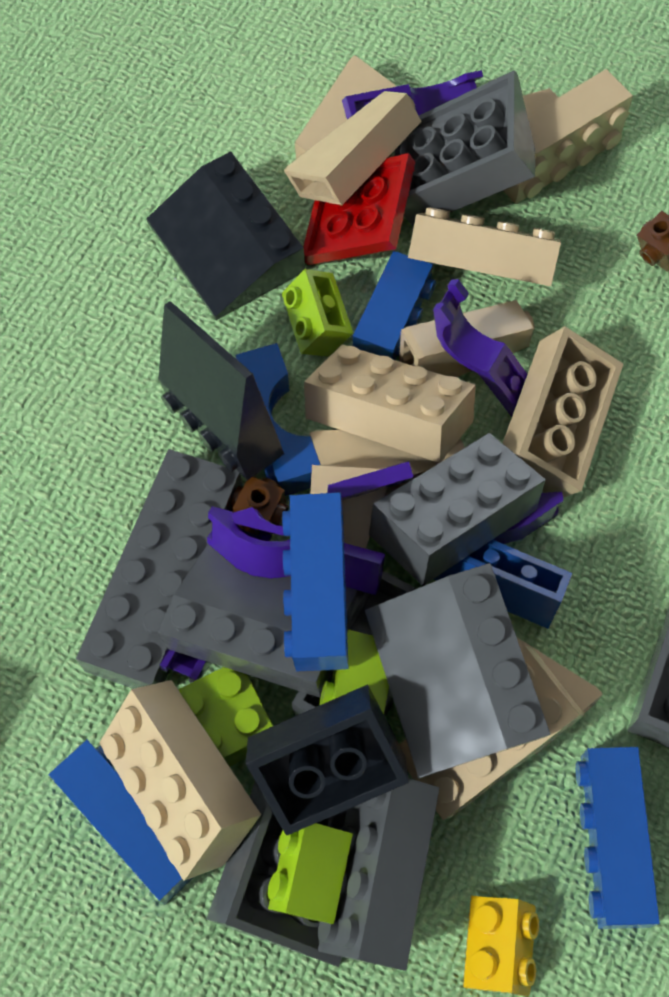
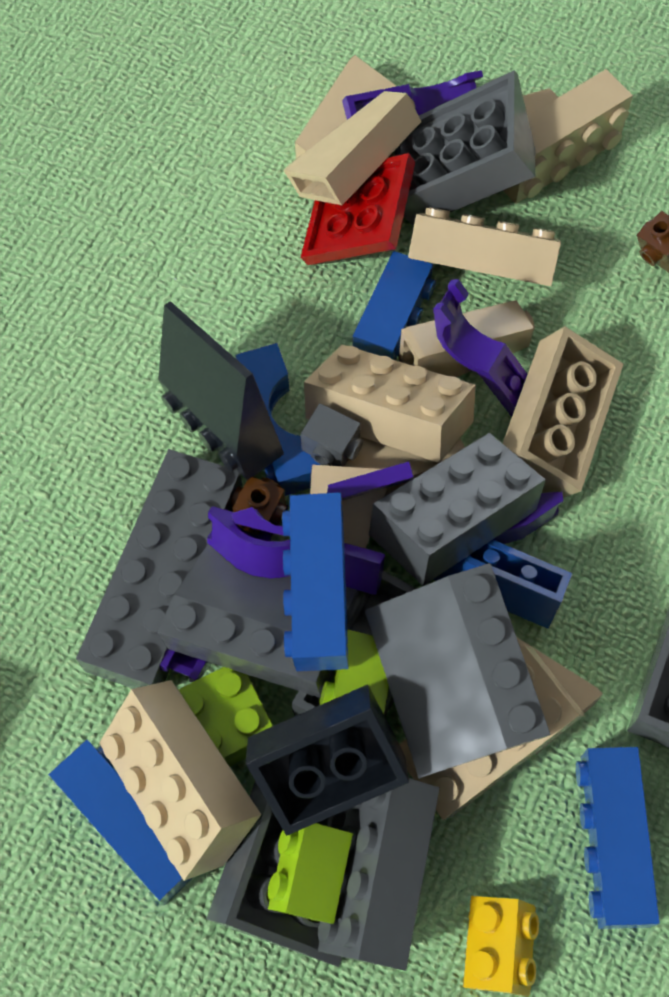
(227, 237): black slope -> none
(317, 313): lime brick -> none
(331, 437): none -> dark grey brick

